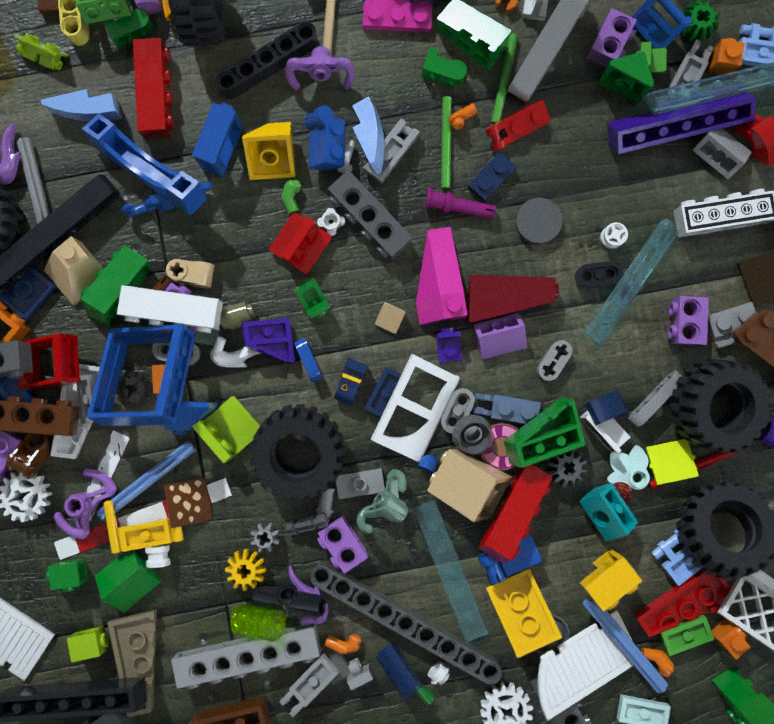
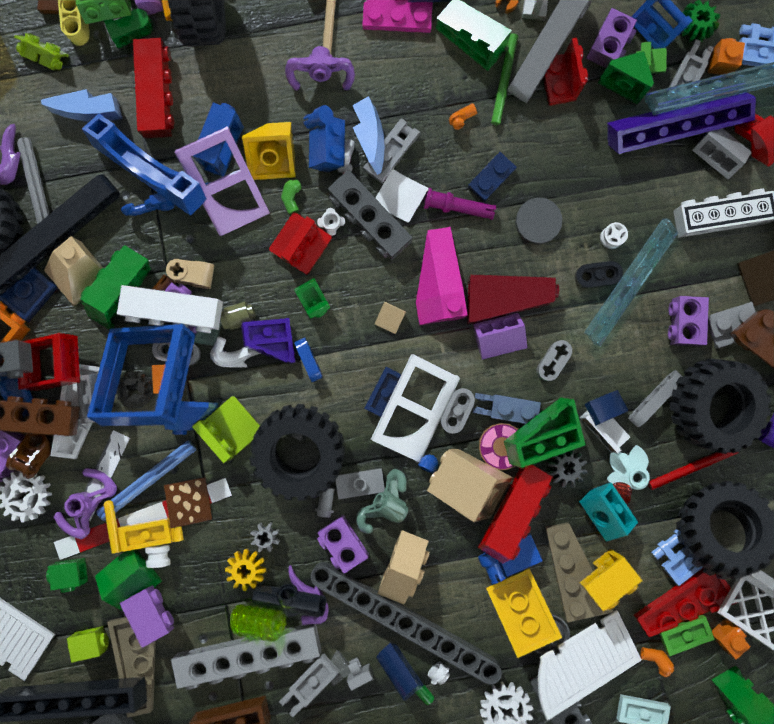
(148, 616): none -> medium lavender brick
(223, 218): none -> lavender window
(261, 70): black beam -> none
(307, 524): dark grey axle -> none
(344, 647): orange arm -> none
(350, 381): dark blue leg -> none
(401, 195): none -> white sticker
(404, 568): none -> tan brick
(443, 70): green leg -> none
(446, 143): bright green bar -> none
(449, 345): dark purple bracket -> none
(450, 570): clear light blue tile -> none
(472, 434): dark grey hat -> none
(518, 124): red plate -> none
(566, 75): none -> red bracket
(570, 569): none -> dark tan wing
(626, 645): medium blue axle -> none
(672, 462): neon yellow piece -> none

